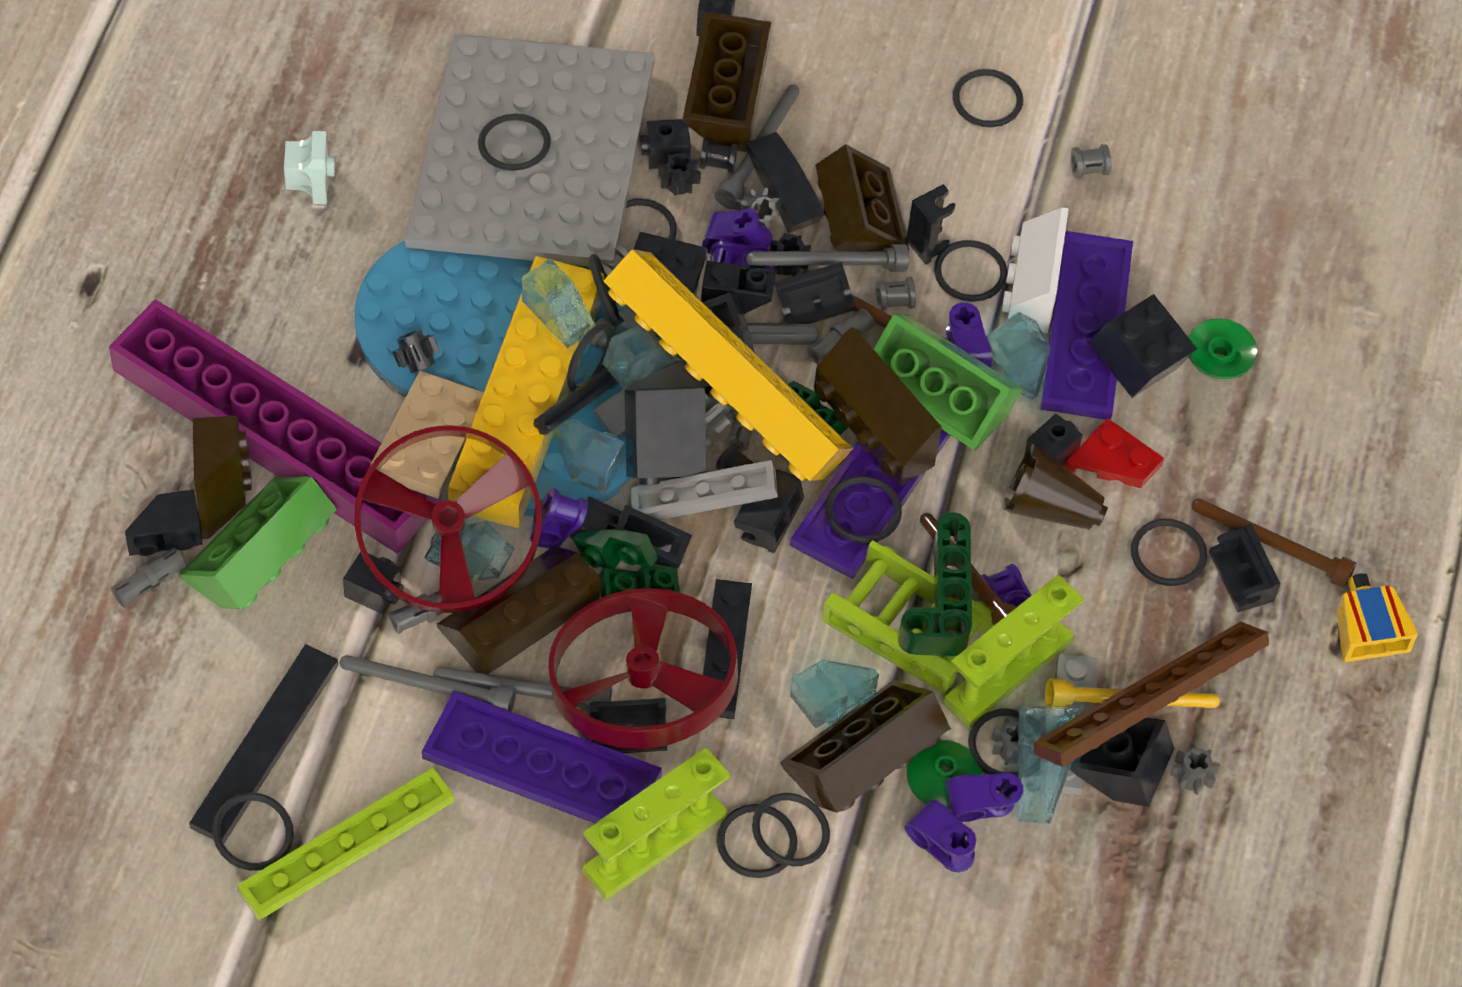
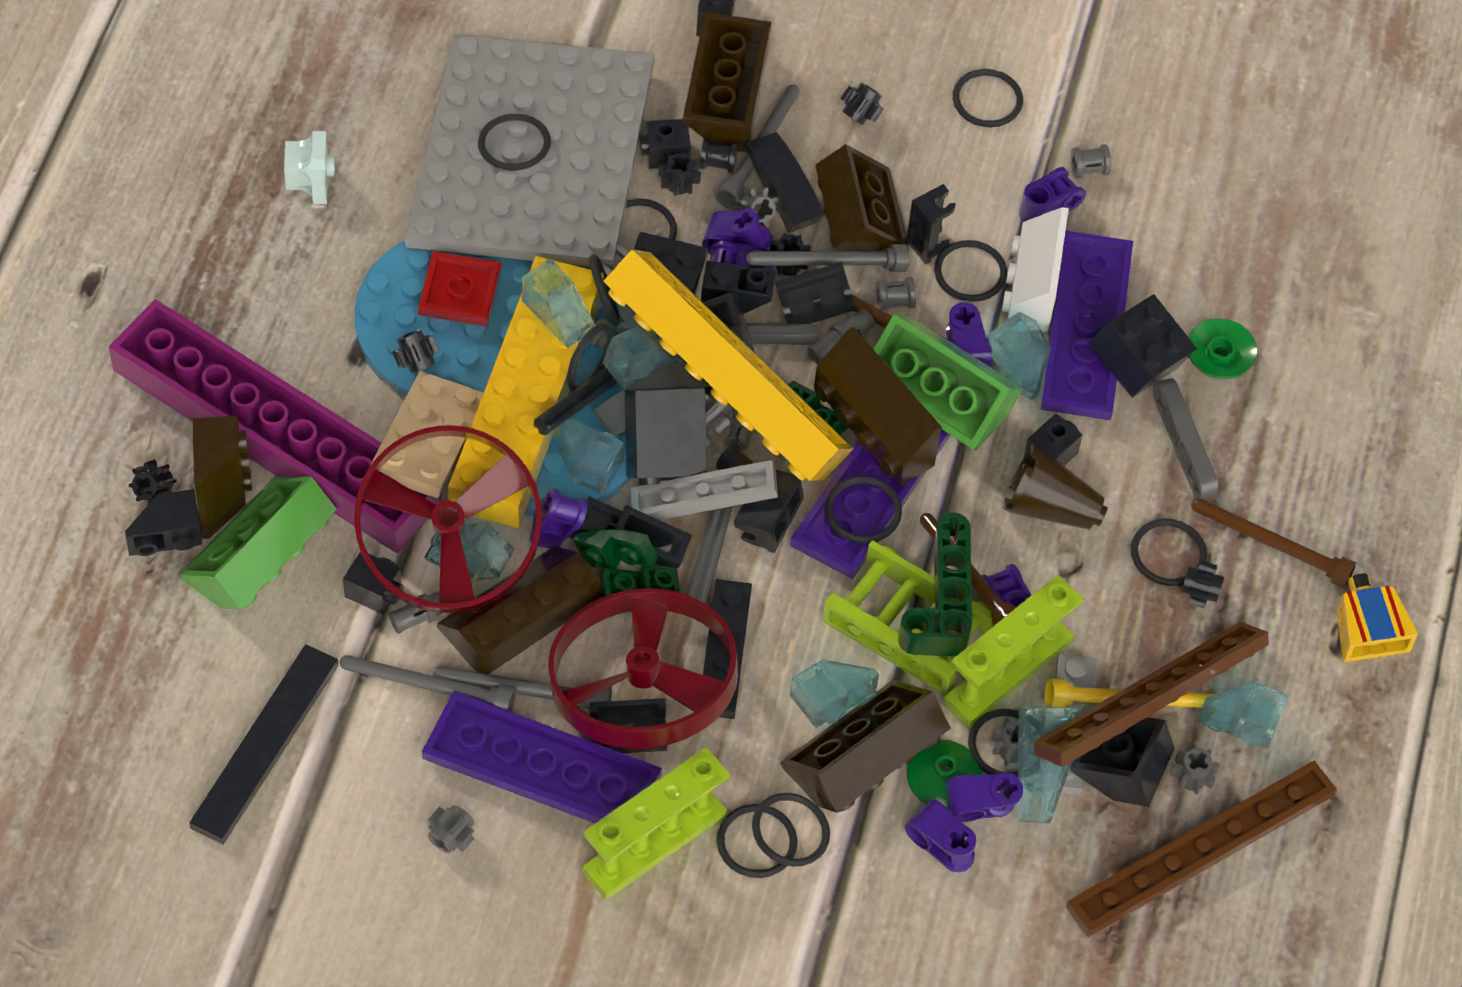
(148, 577): dark grey pin -> none
(151, 480): none -> black gear
(252, 797): black tyre -> none
(345, 843): lime plate -> none
(450, 829): none -> dark grey gear
(459, 288): none -> red tile
(709, 553): none -> dark grey axle
(862, 103): none -> black gear
(1049, 194): none -> dark purple piece
(1116, 456): red wing -> none
(1185, 439): none -> dark grey beam
(1200, 848): none -> reddish brown plate
(1202, 584): none -> black gear
(1245, 568): black hinge -> none
(1245, 712): none -> clear light blue slope

